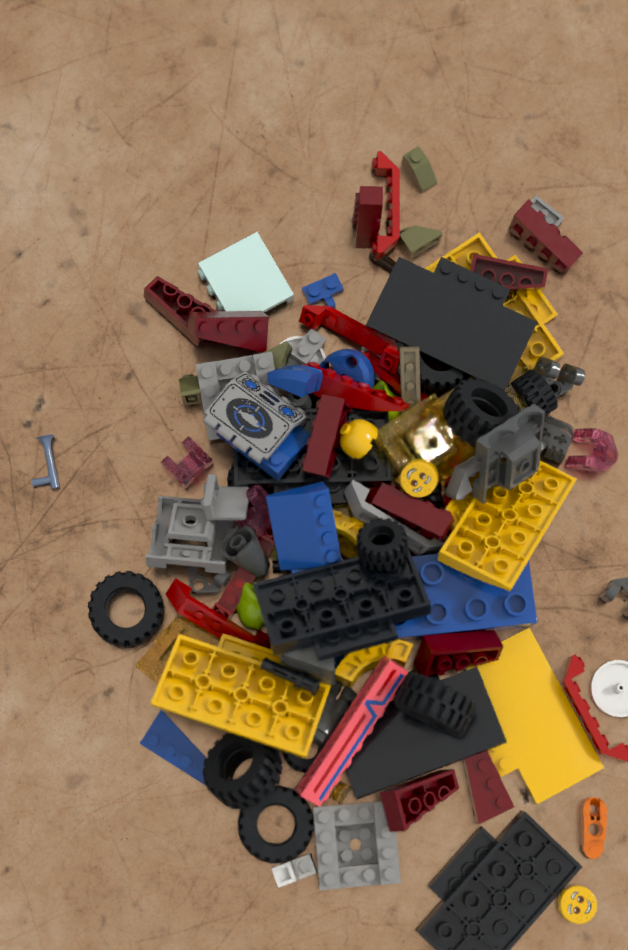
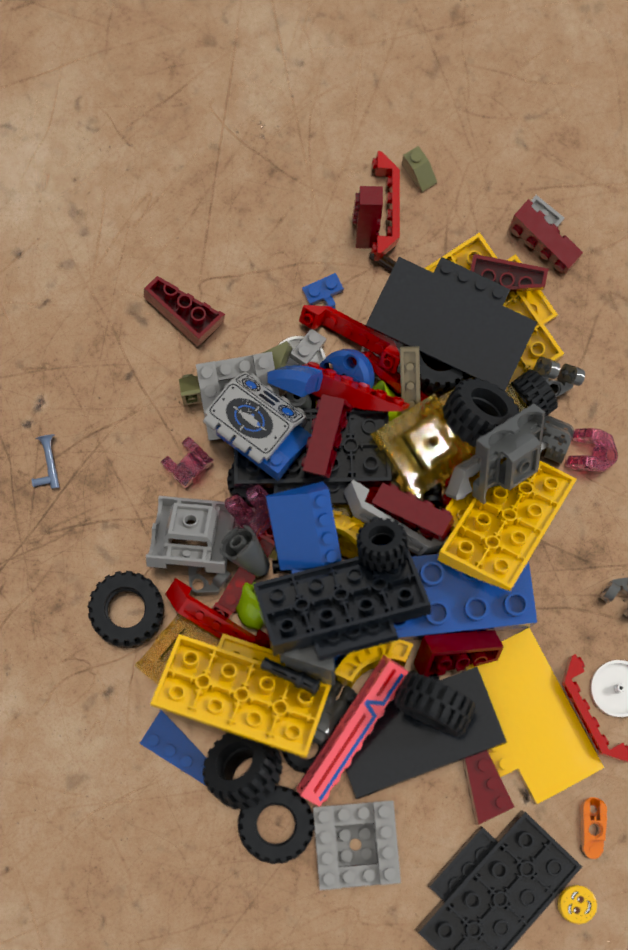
(224, 502): light grey bracket -> none
(233, 328): dark red wedge -> none
(245, 277): light aqua panel -> none
(294, 870): white slope -> none
(340, 792): clear yellow tile -> none
(356, 437): yellow cylinder -> none
(413, 799): dark red wedge -> none
(418, 239): olive slope -> none
(419, 478): yellow head -> none

